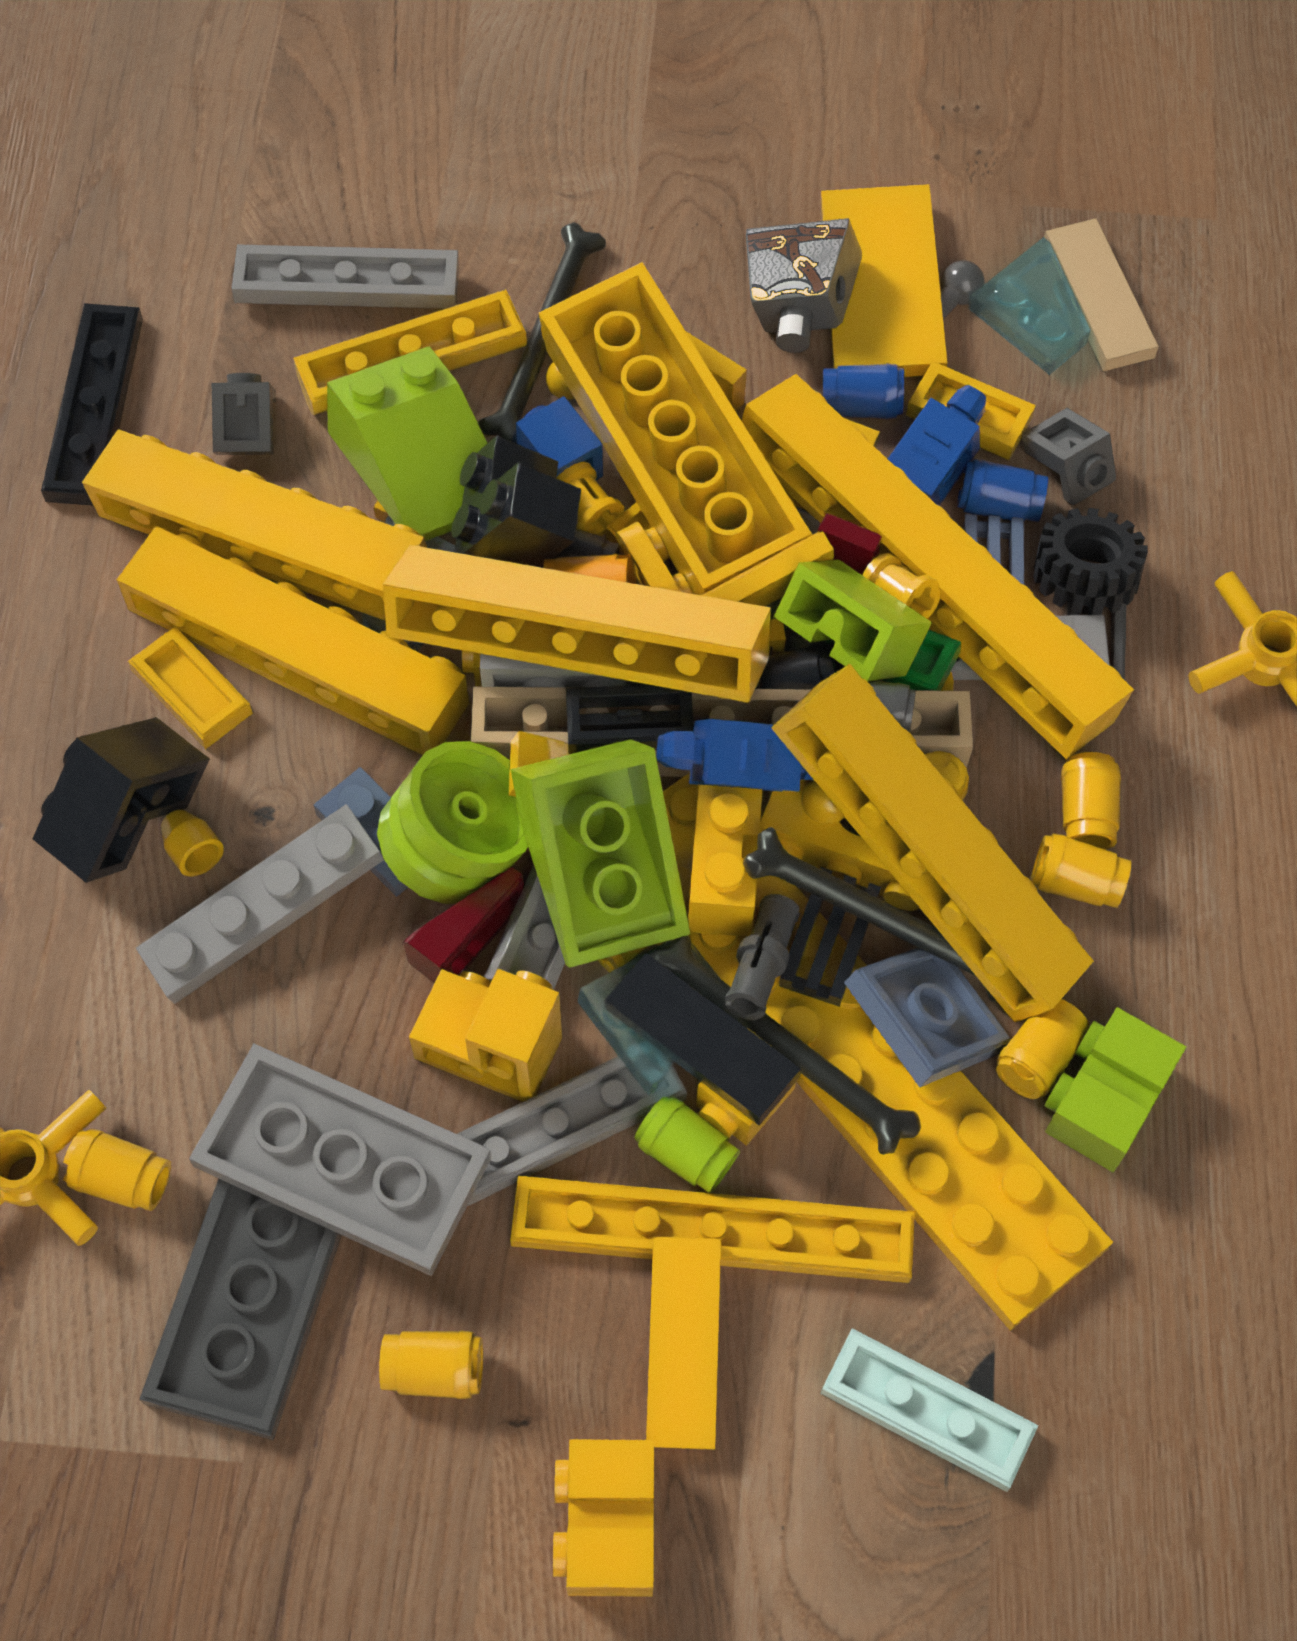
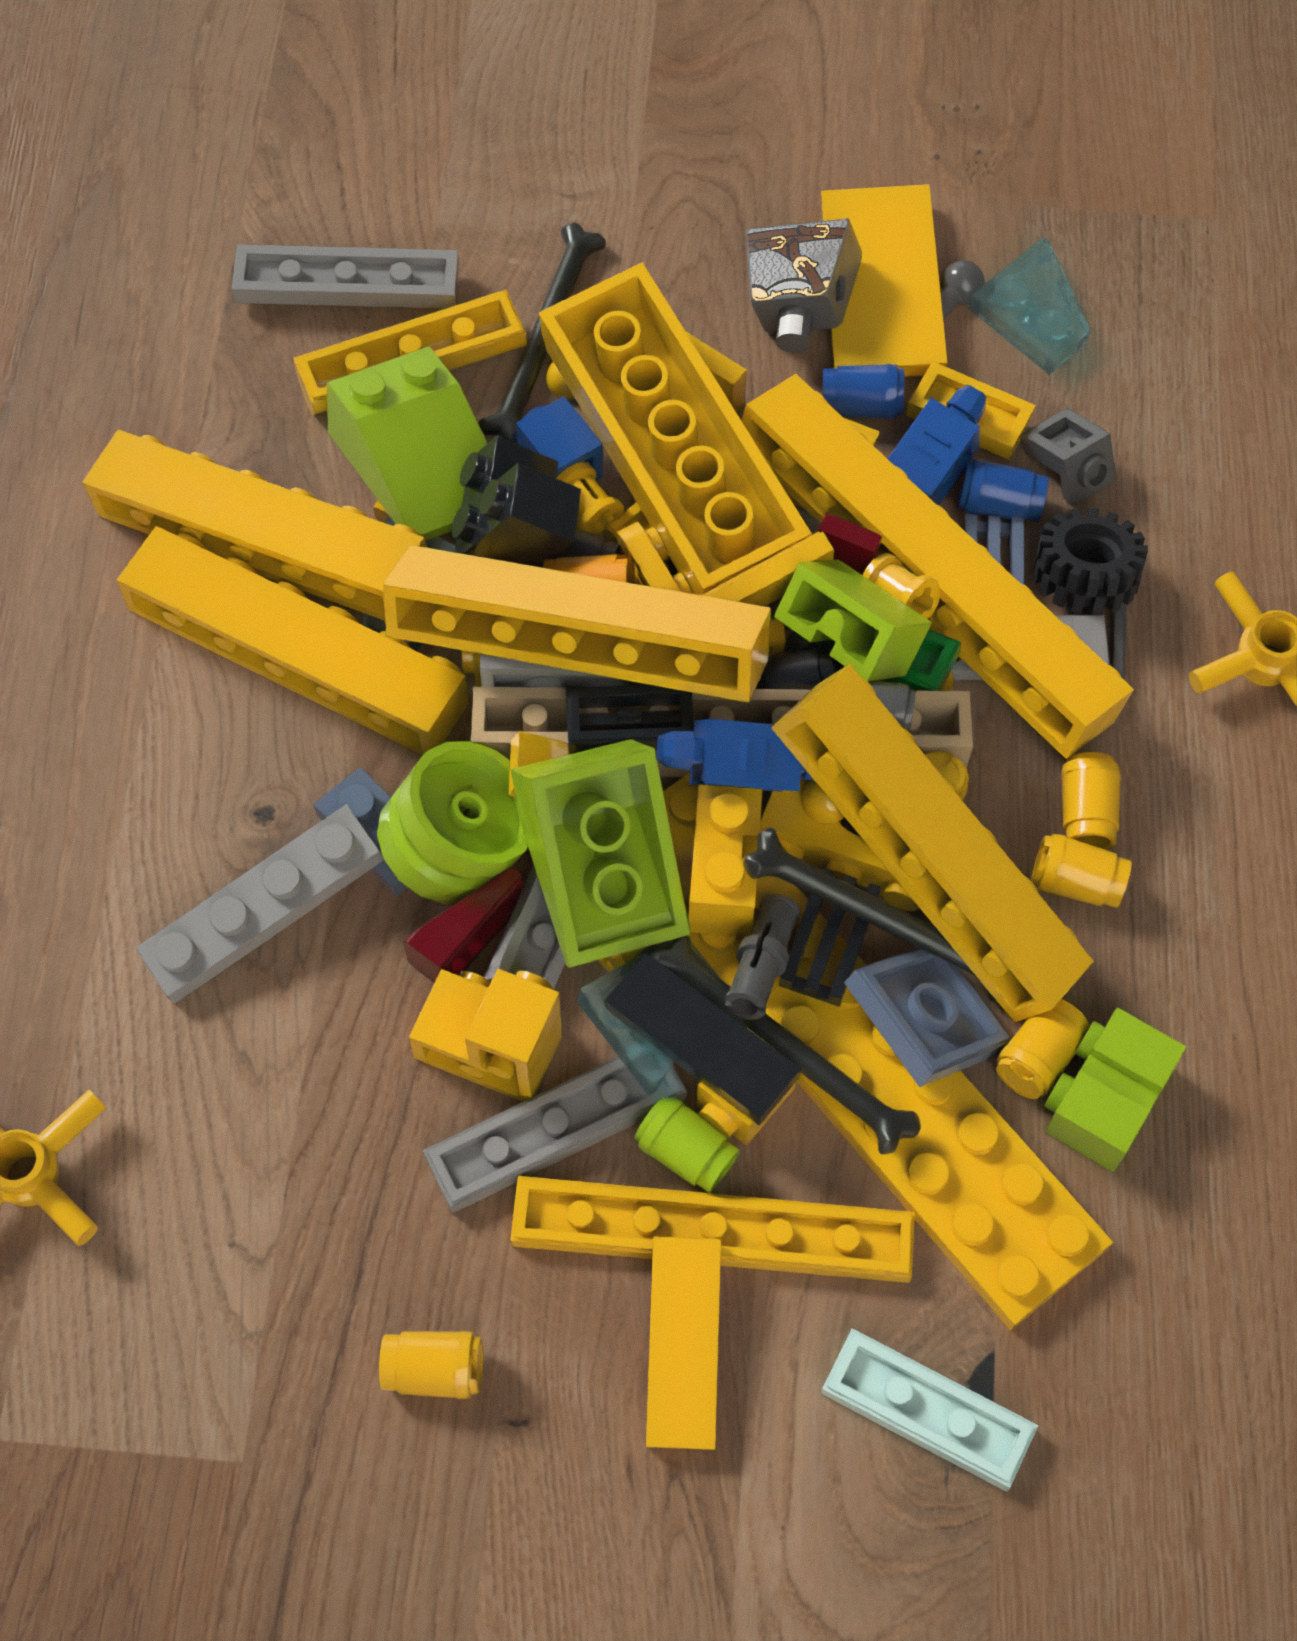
(91, 398): black tile -> none
(112, 790): black brick -> none
(116, 1170): yellow piece -> none
(190, 687): yellow tile -> none
(190, 843): yellow hose -> none
(241, 1314): dark grey tile -> none
(243, 415): dark grey bracket -> none
(341, 1159): light grey plate -> none
(609, 1518): yellow brick -> none
(1105, 298): tan tile -> none

